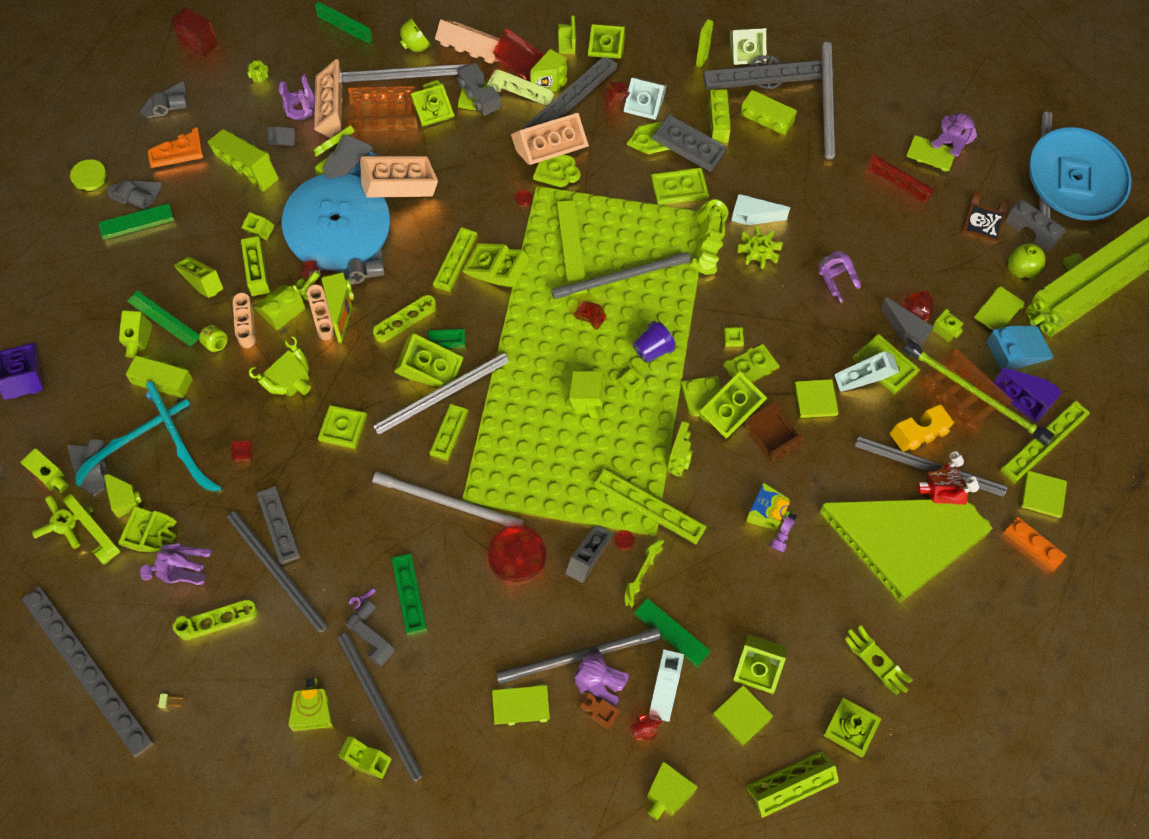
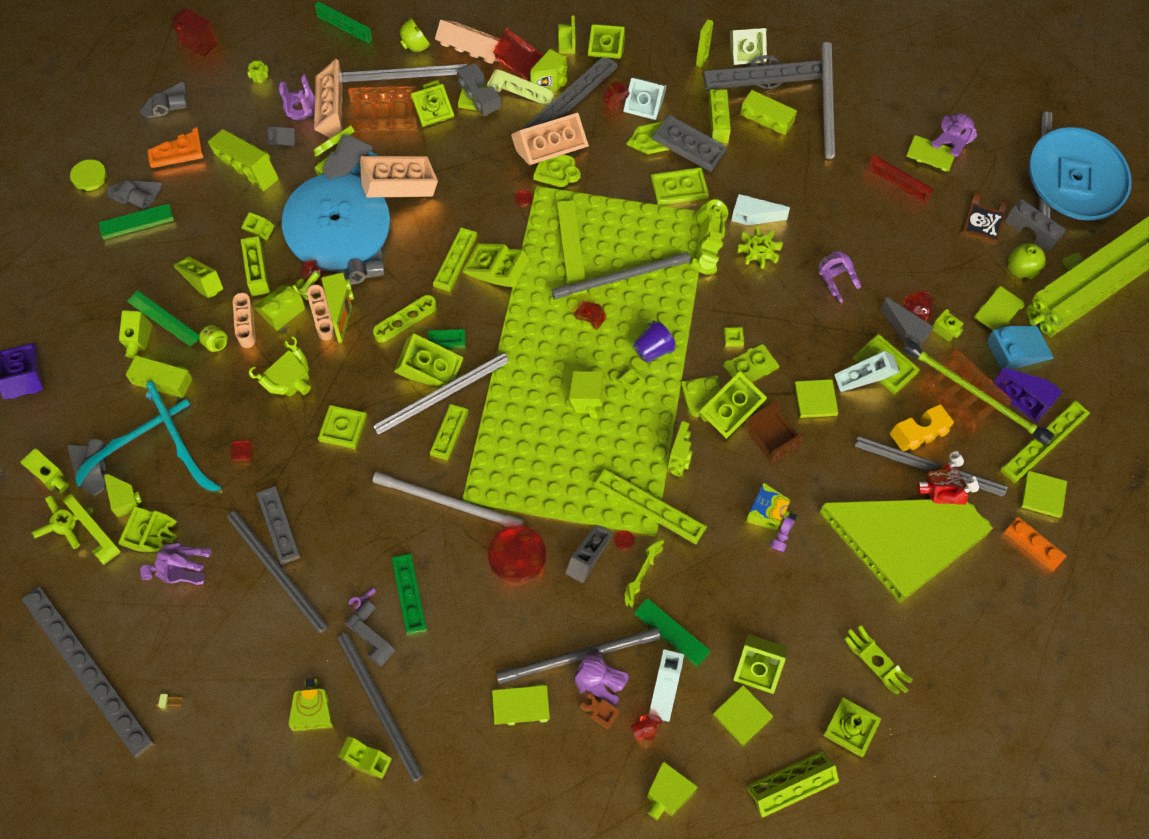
(215, 616): lime beam -> none

